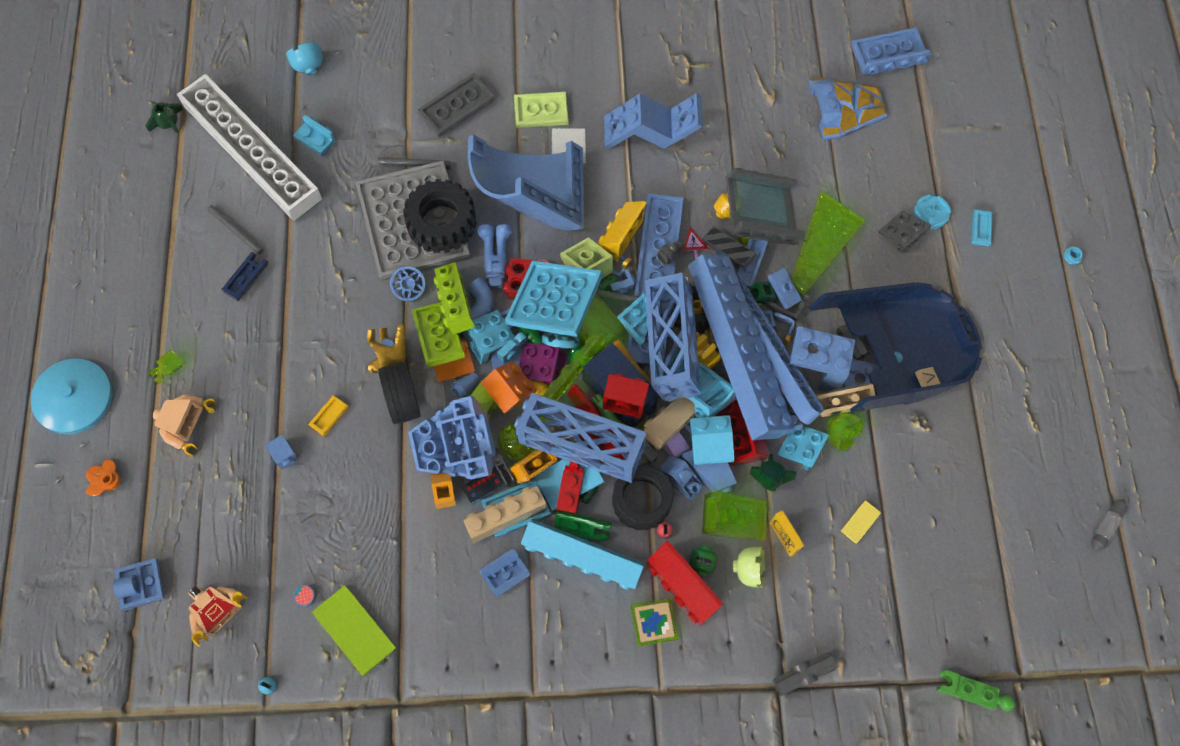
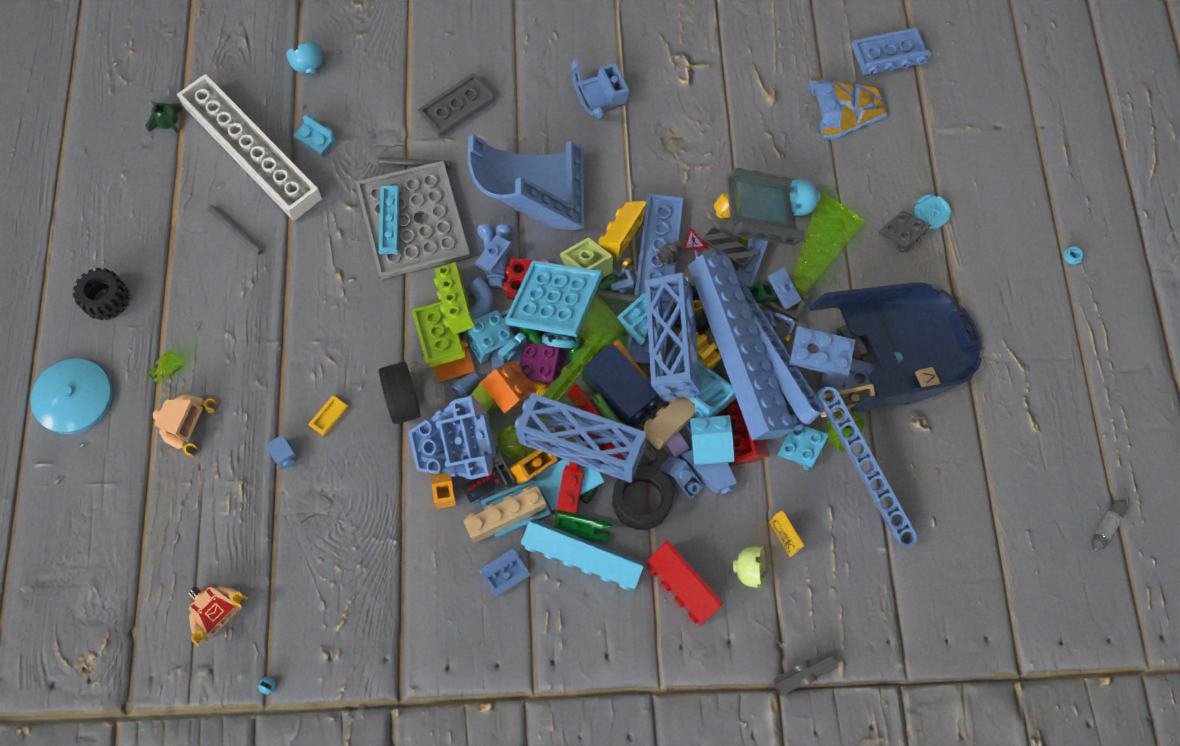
(91, 284): none -> black tyre
(102, 478): orange plate -> none
(138, 584): medium blue plate -> none
(244, 277): dark blue hinge -> none
(304, 596): tile -> none
(354, 630): lime tile -> none
(388, 354): pearl gold piece -> none
(389, 219): none -> medium azure tile
(407, 283): medium blue wheel -> none
(436, 195): black tyre -> none
(493, 254): none -> medium blue plate
(541, 109): yellowish green tile -> none
(562, 136): white sticker -> none
(601, 91): none -> medium blue piece
(625, 395): red brick -> none
(653, 121): medium blue bracket -> none
(654, 622): tile -> none
(660, 530): coral hinge -> none
(703, 560): green head -> none
(734, 516): clear neon green slope -> none
(772, 474): dark green piece -> none
(804, 197): none -> medium azure cylinder
(860, 522): light yellow tile -> none
(873, 473): none -> medium blue beam
(975, 692): bright green plate -> none
(981, 227): medium azure tile -> none

